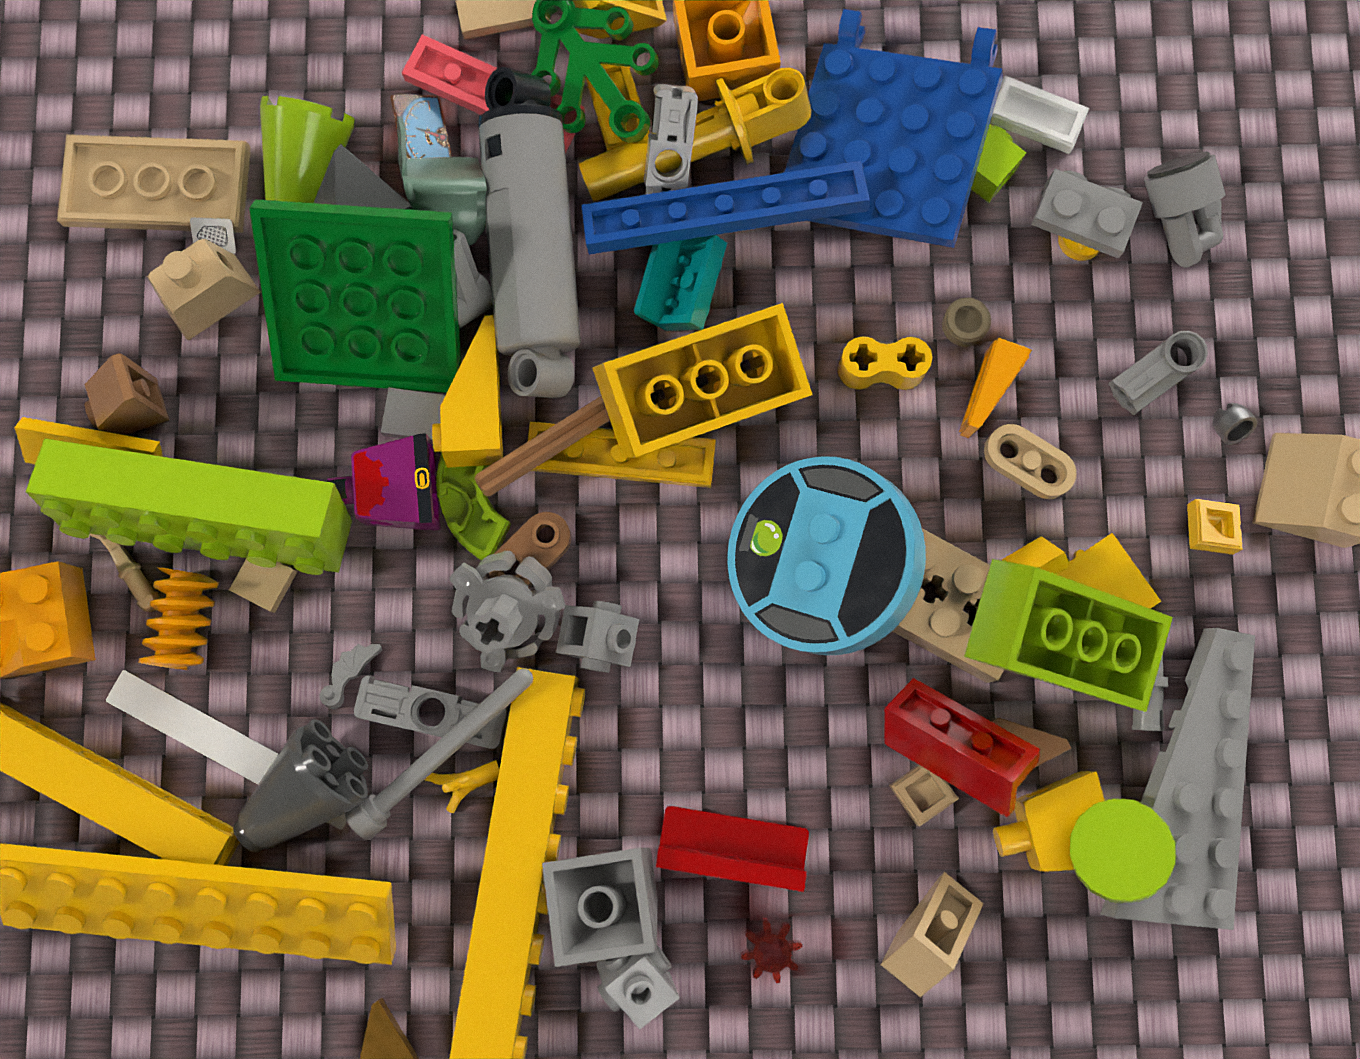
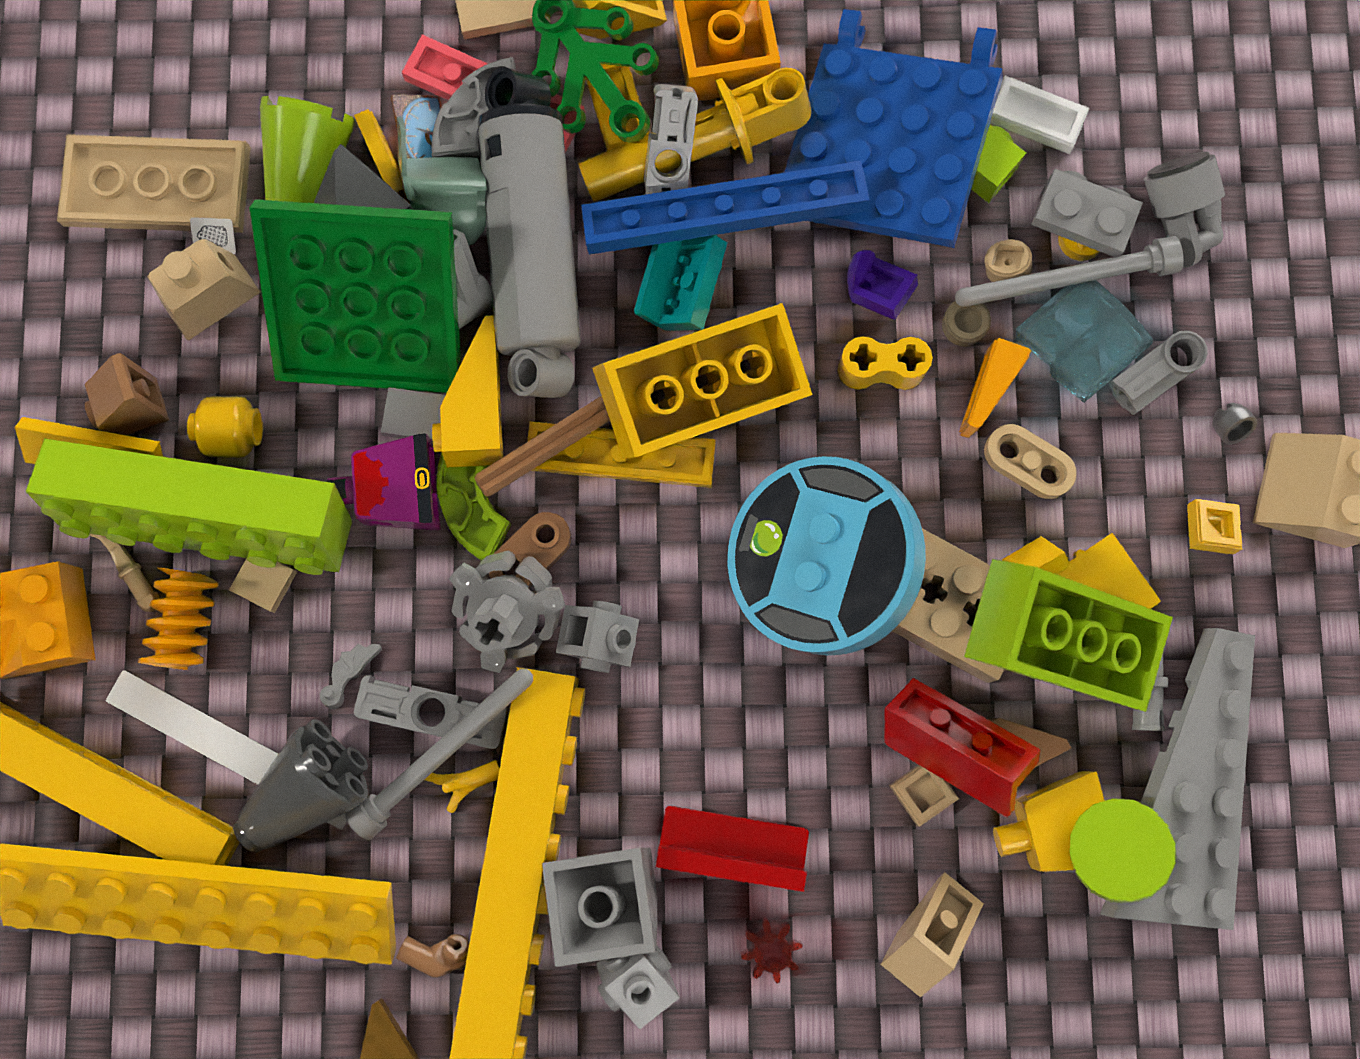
(225, 427): none -> yellow head
(380, 151): none -> yellow tile
(437, 959): none -> medium nougat arm
(457, 121): none -> light grey tile
(879, 284): none -> dark purple plate
(1008, 260): none -> tan tile
(1084, 337): none -> clear light blue slope
(1161, 257): none -> light grey piece

